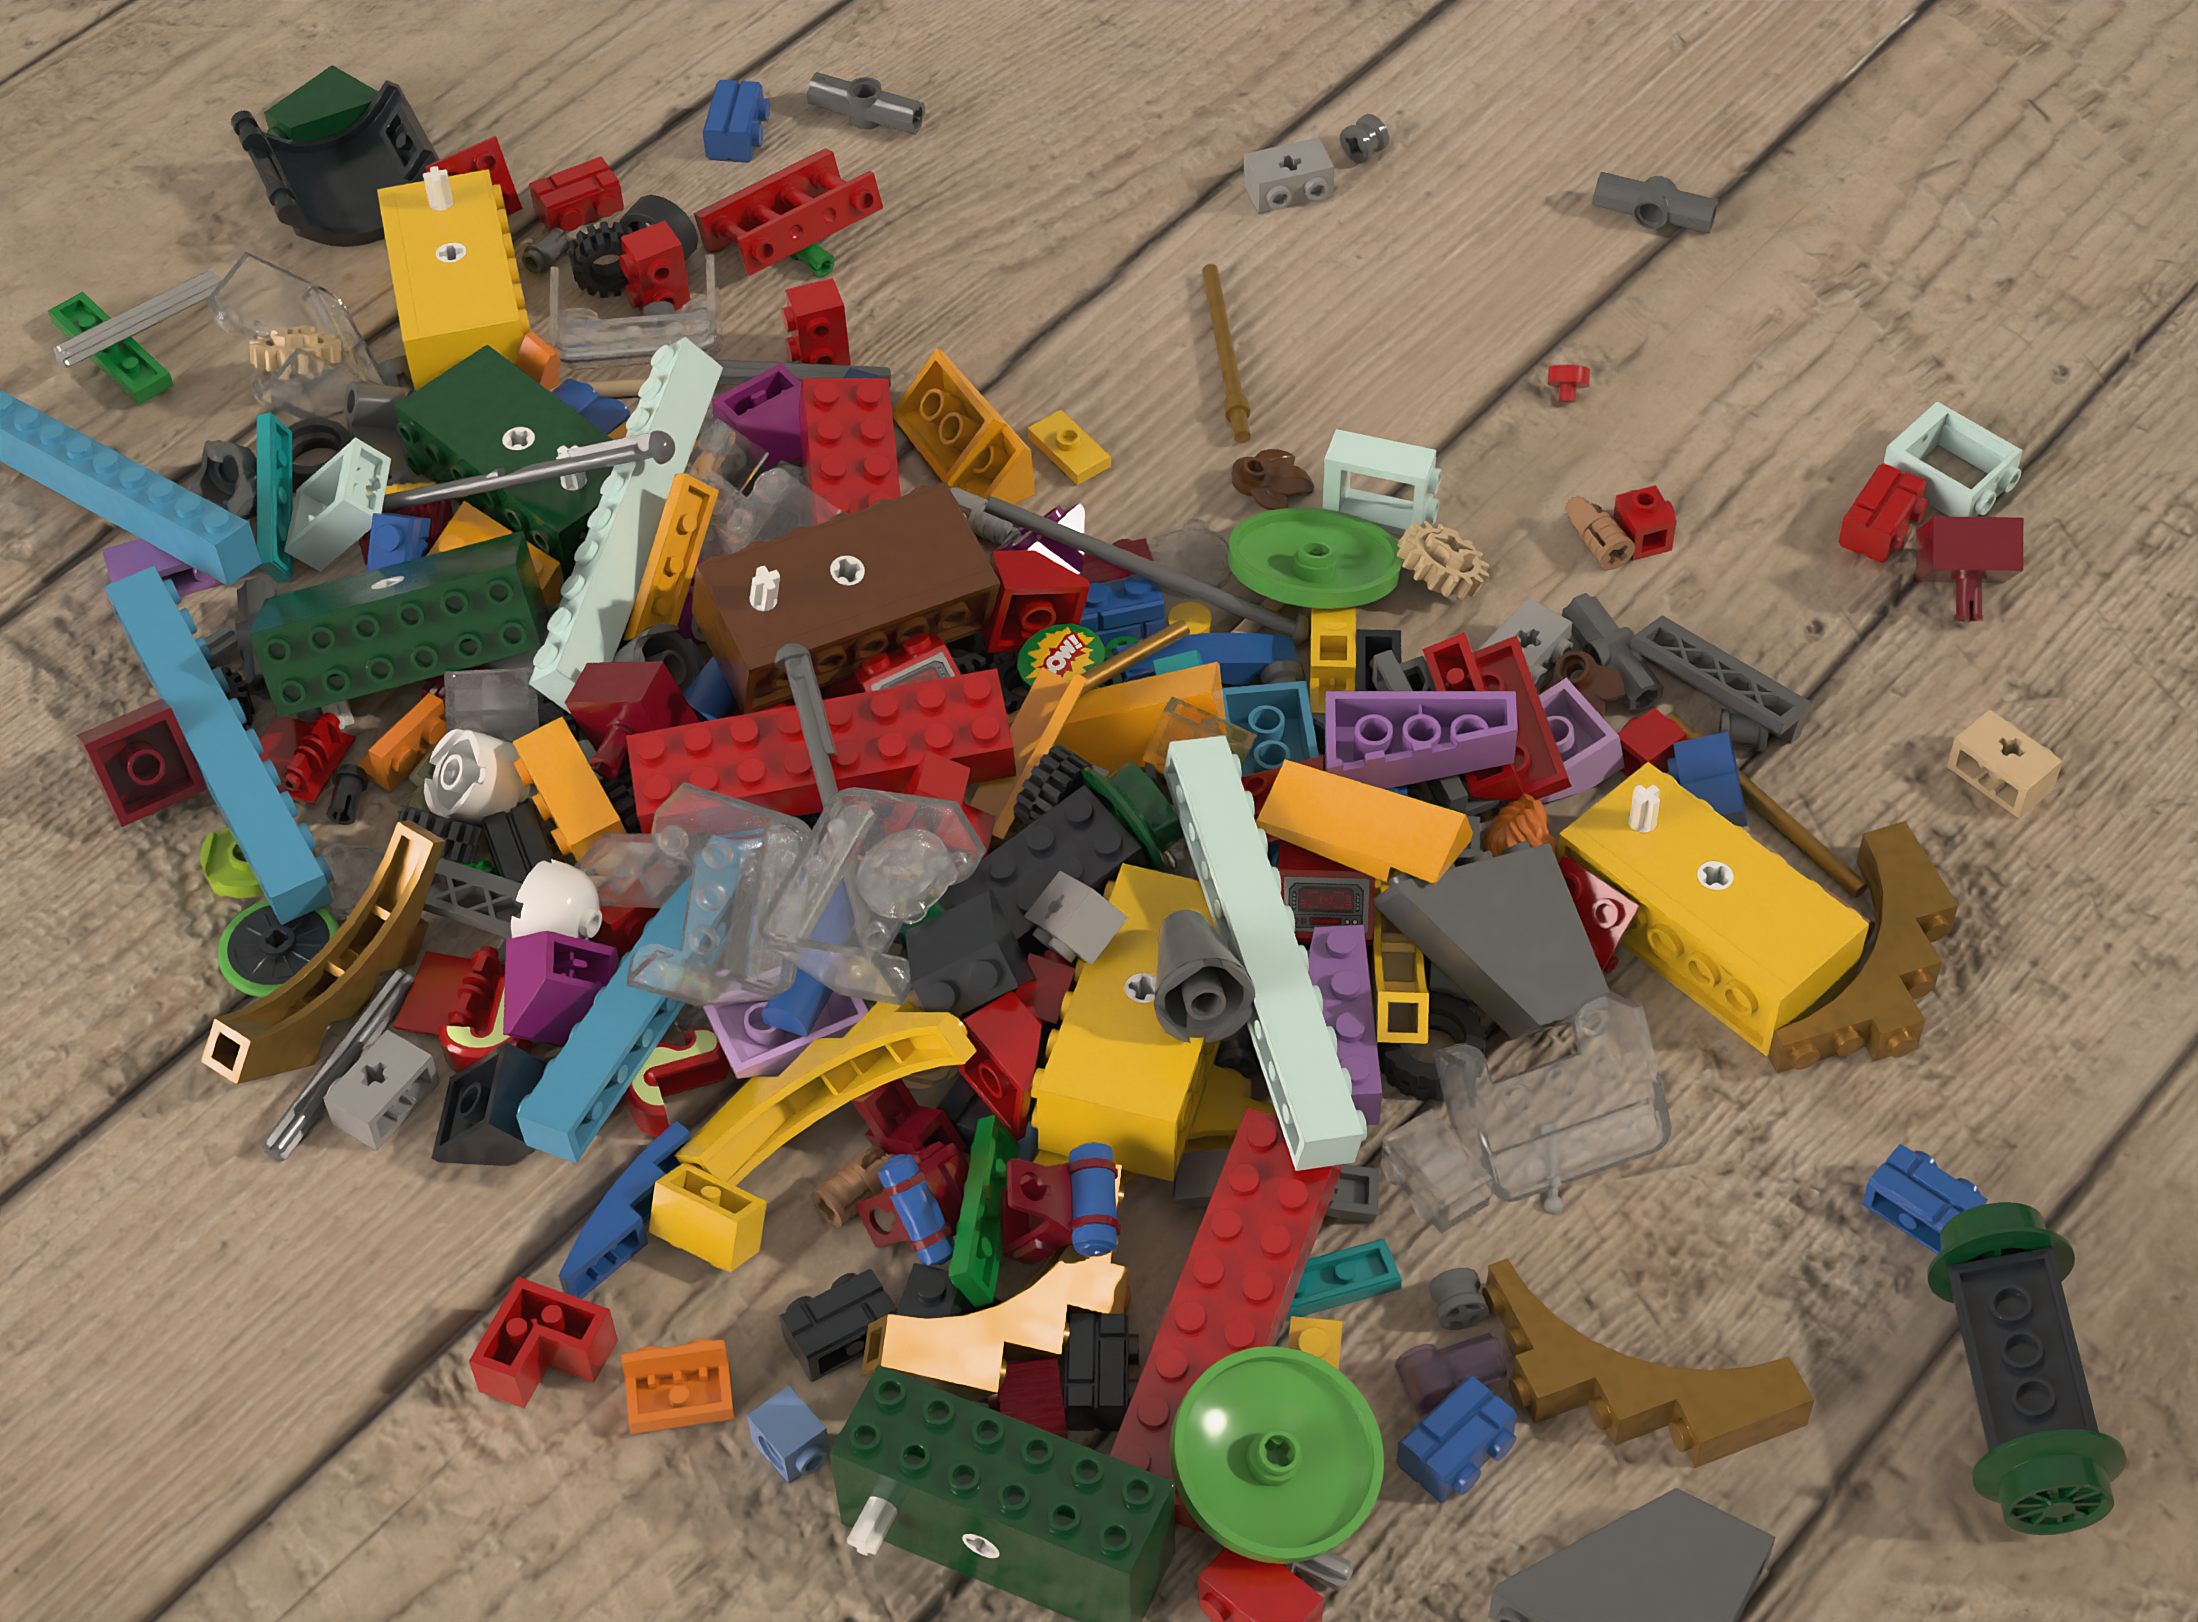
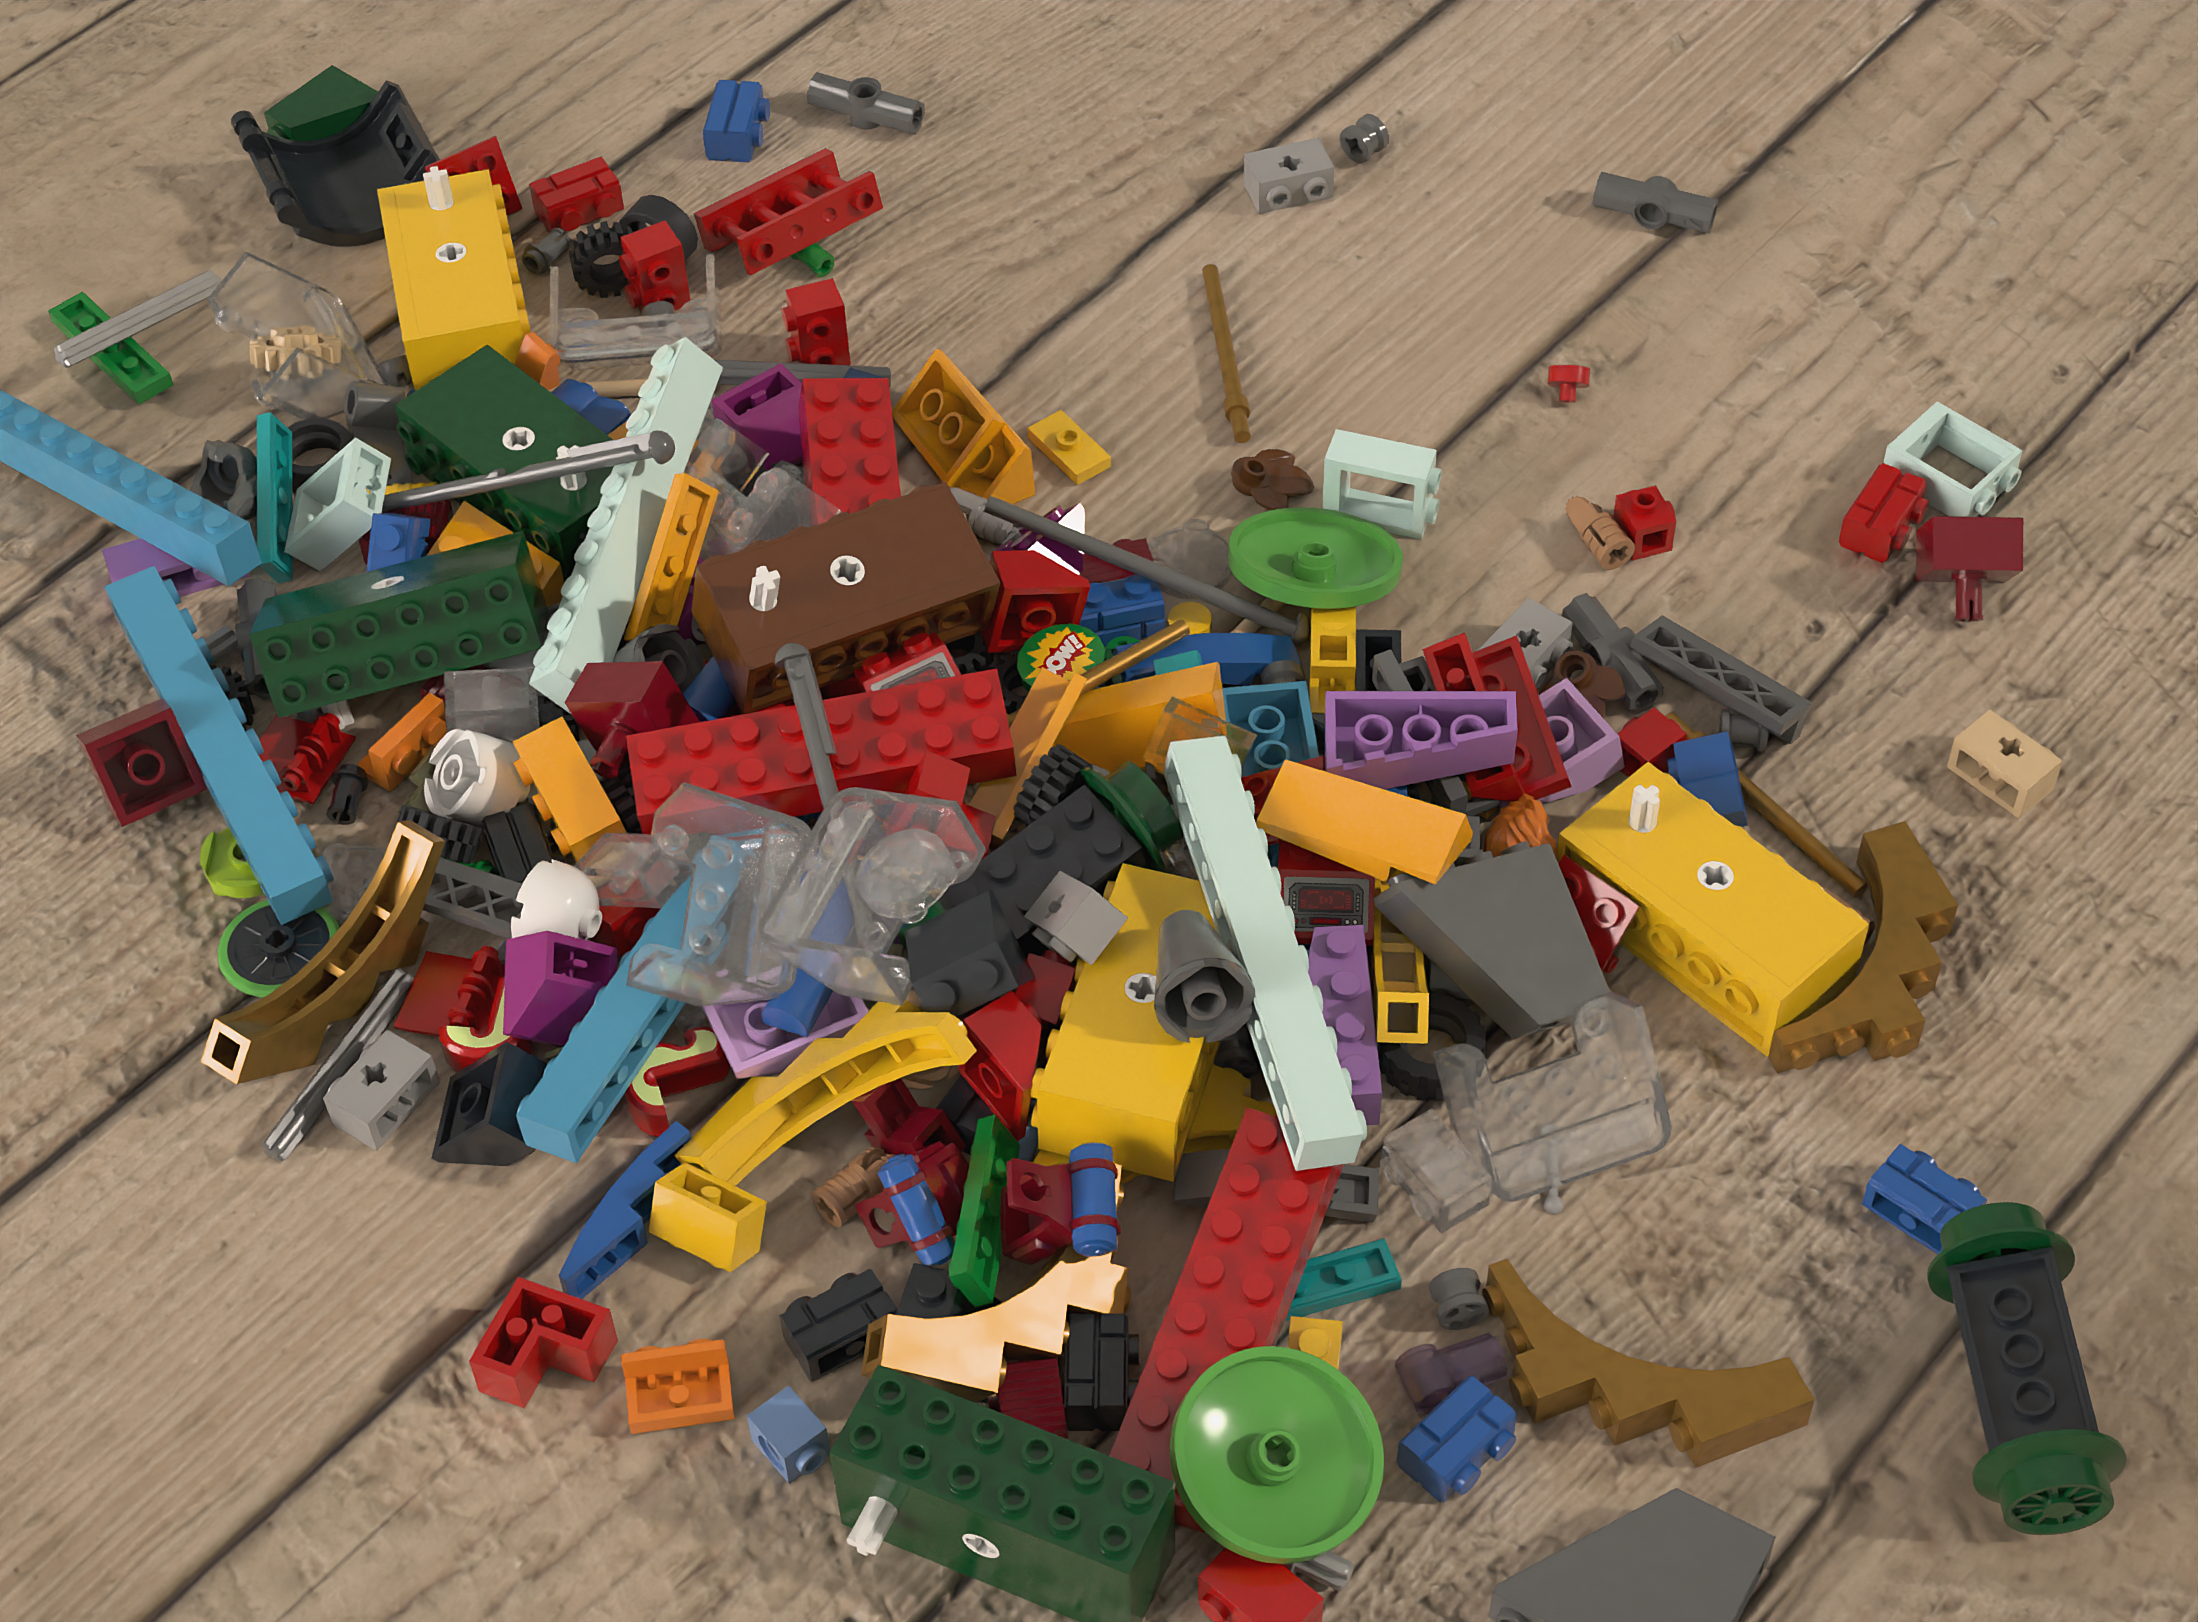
(1443, 560): tan gear -> none

